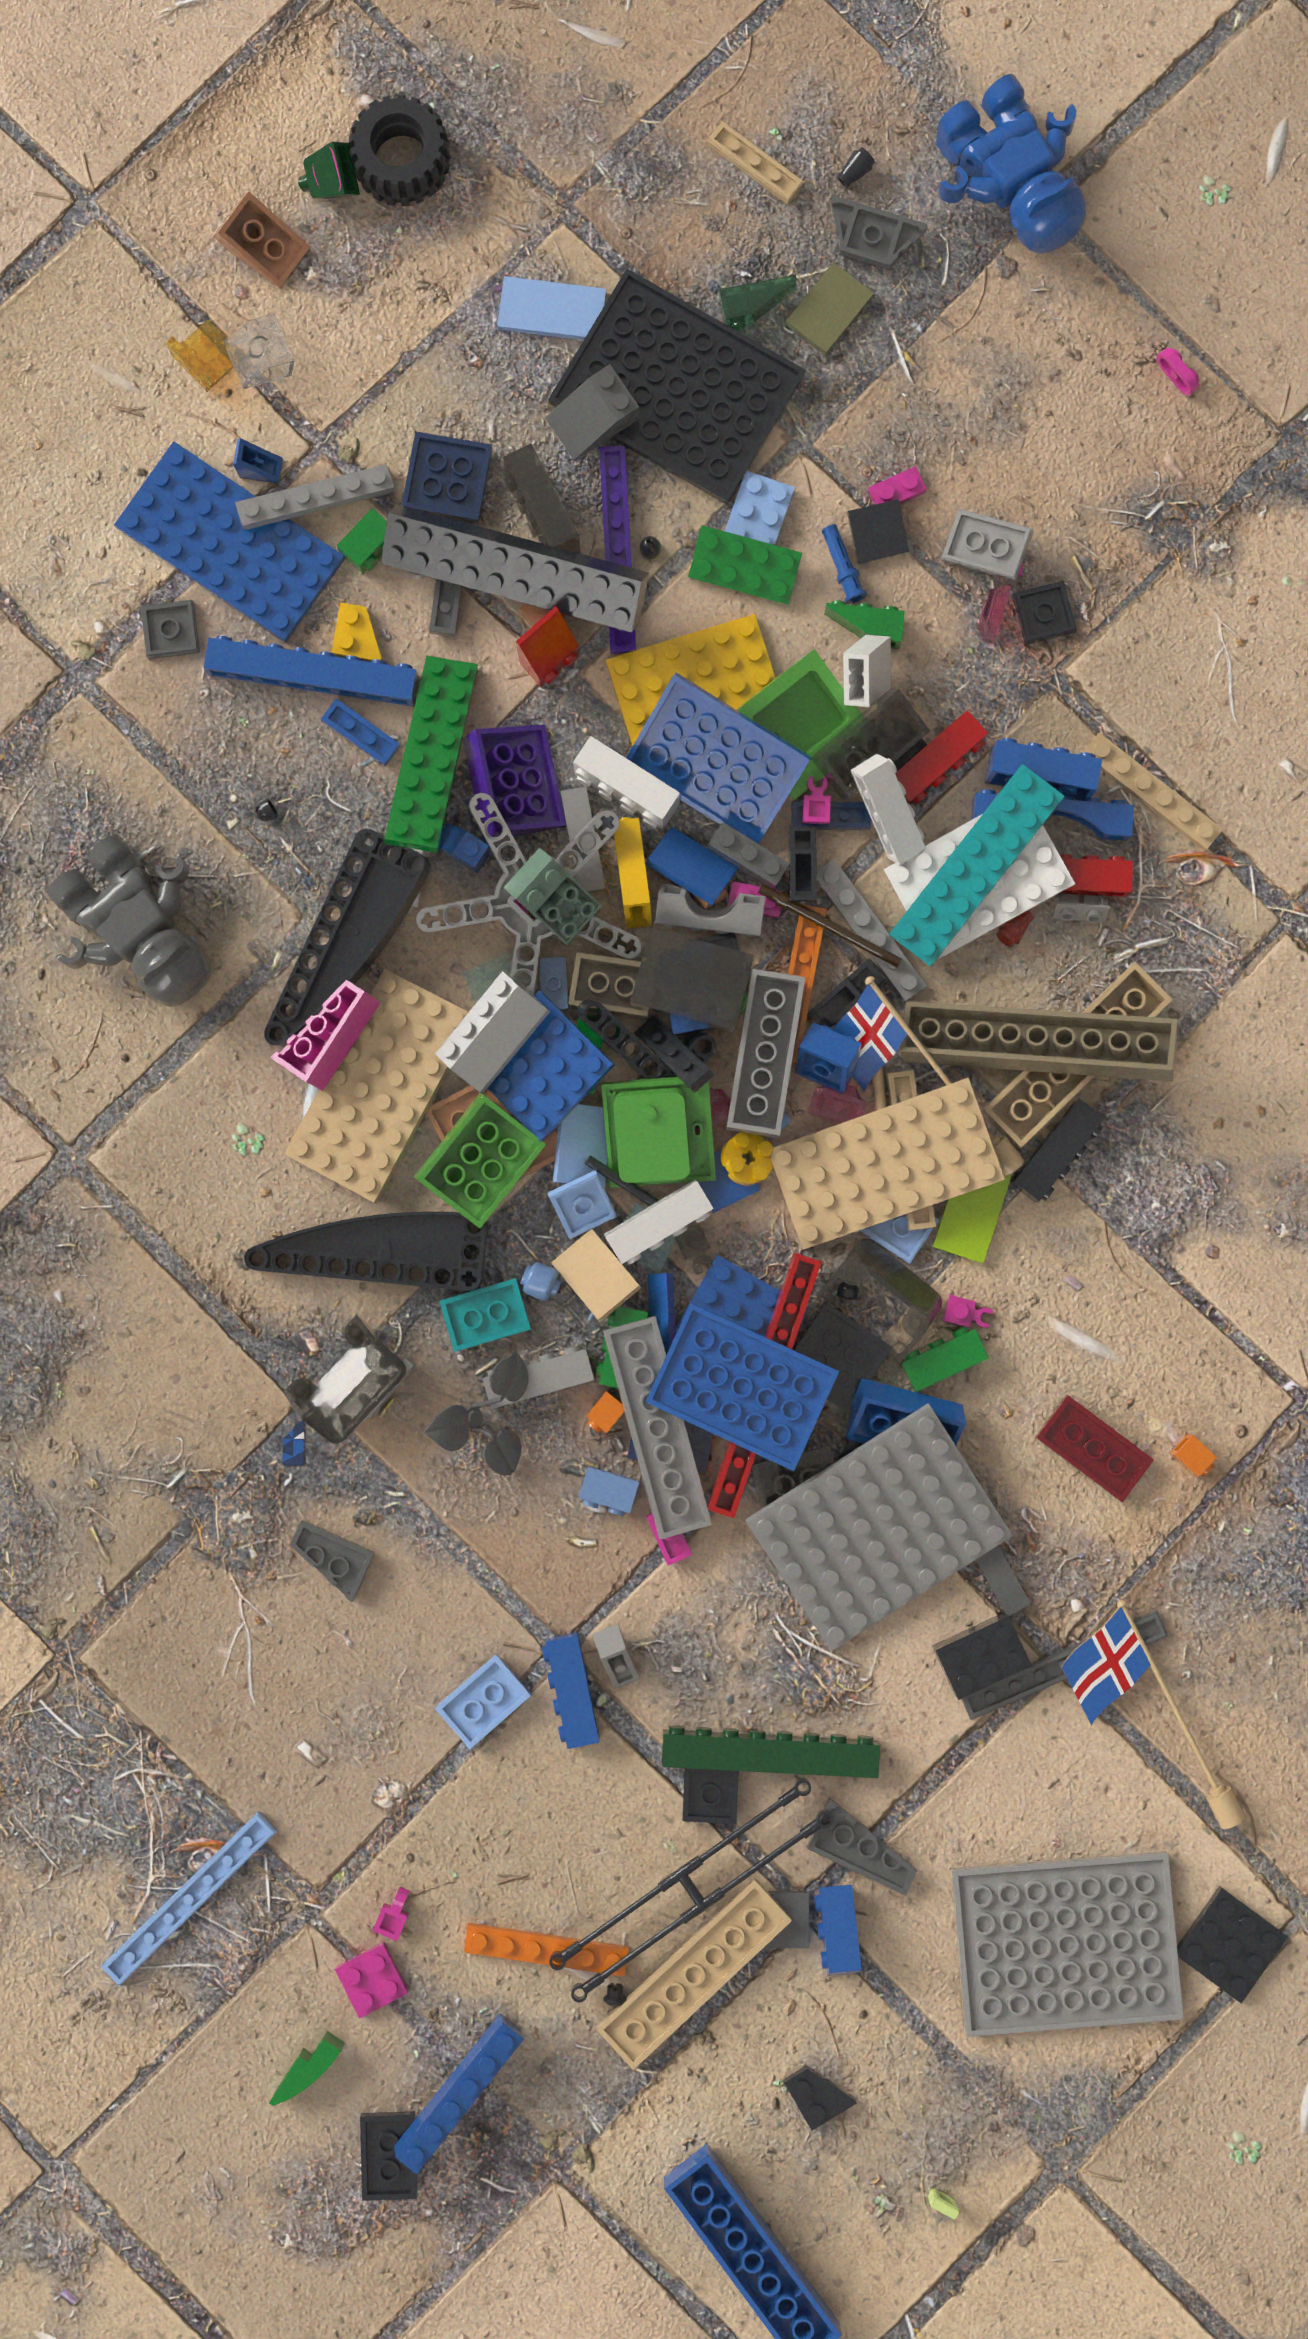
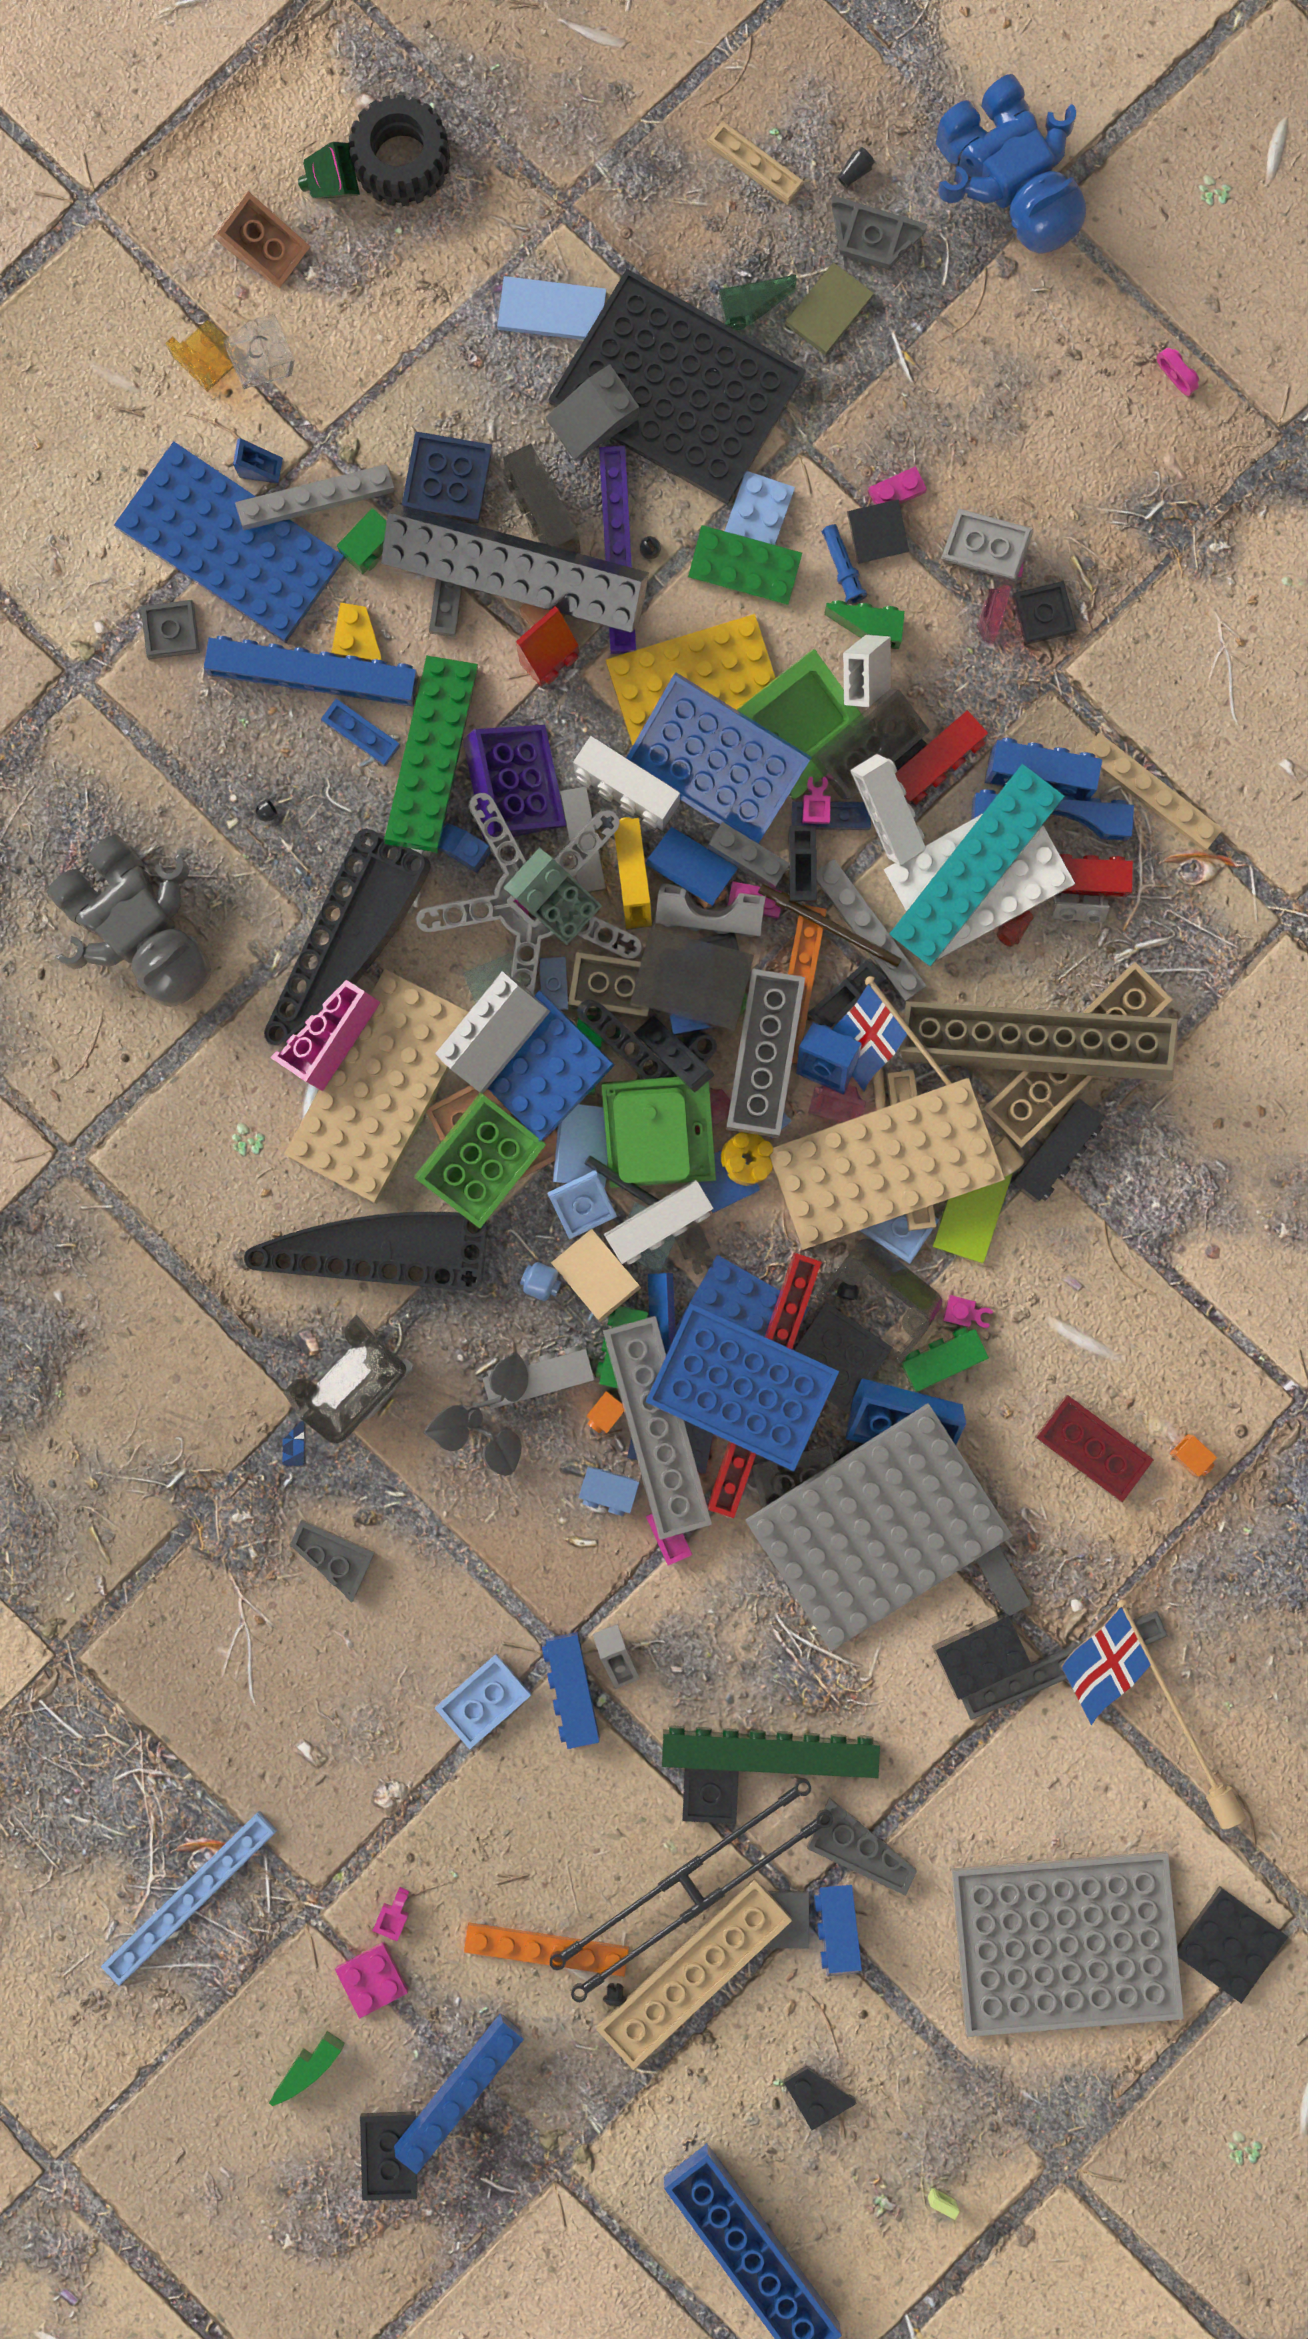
(485, 1315): teal plate -> none

